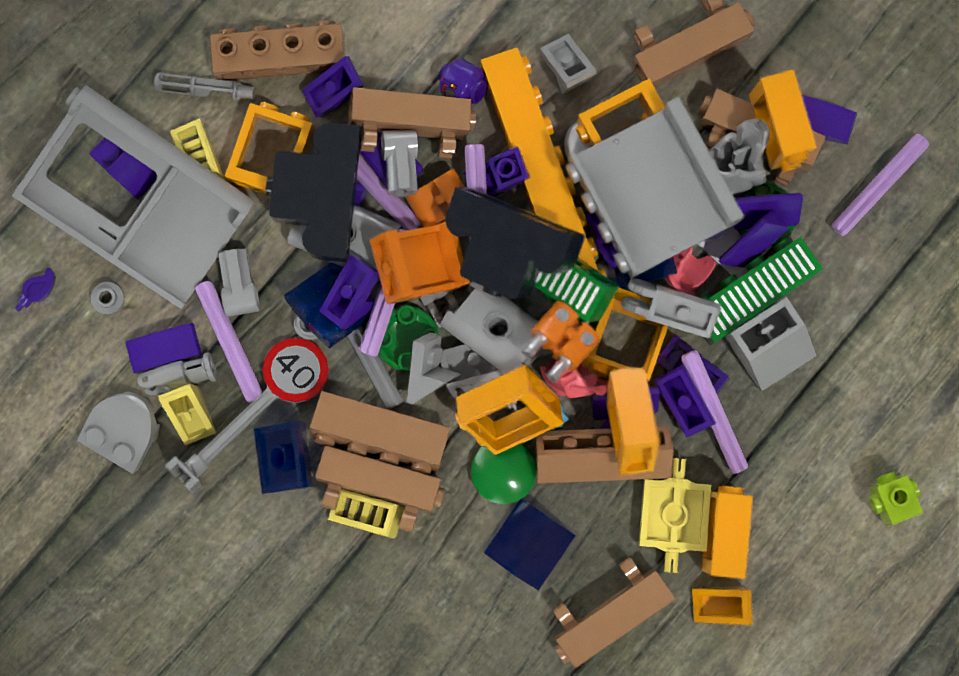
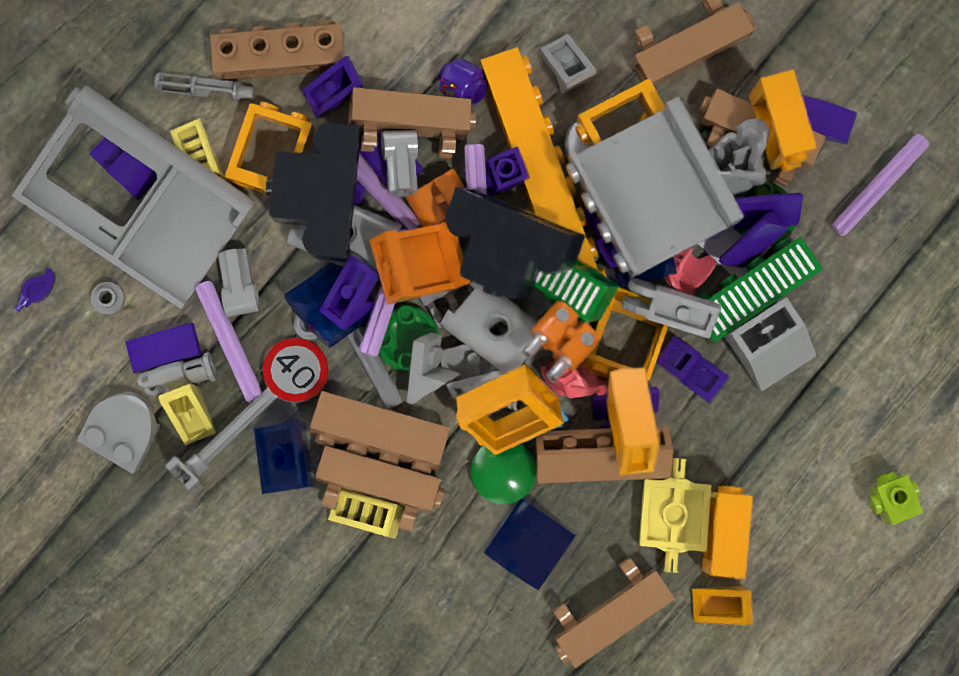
(684, 400): dark purple slope -> none
(722, 428): lavender axle -> none

